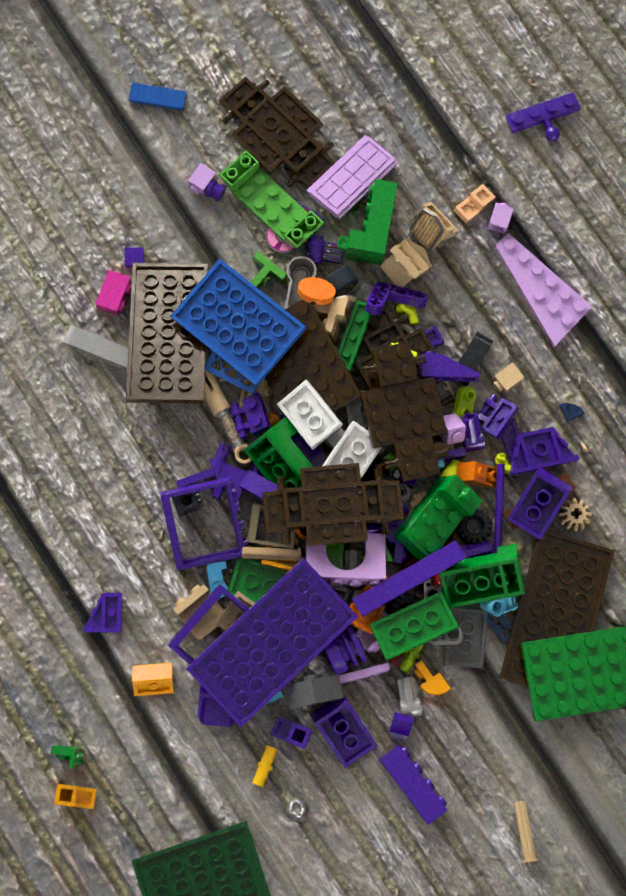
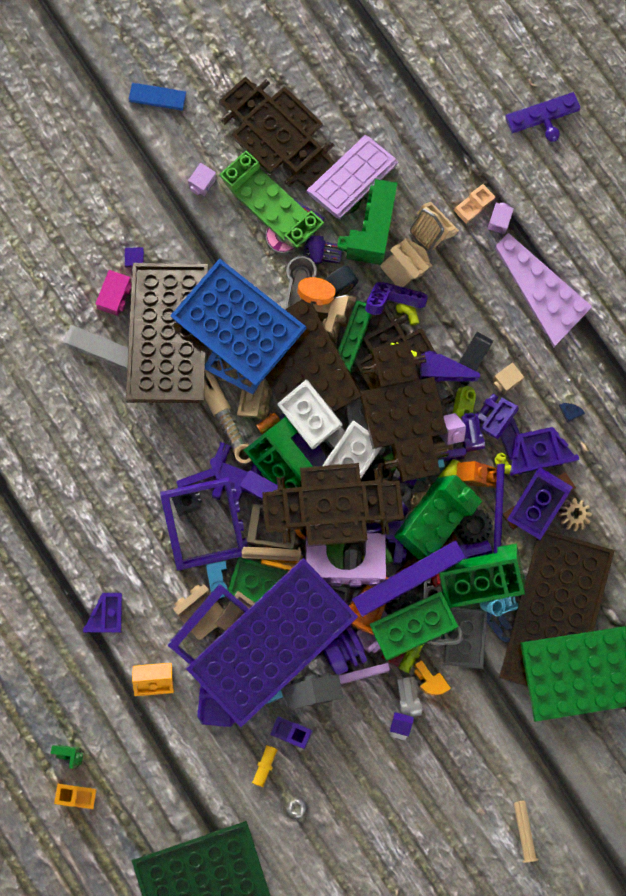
(215, 190): dark purple wheel -> none
(256, 416): dark purple plate -> none
(267, 269): bright green bracket -> none
(343, 730): dark purple slope -> none
(413, 784): dark purple brick -> none
(434, 337): dark purple tile -> none

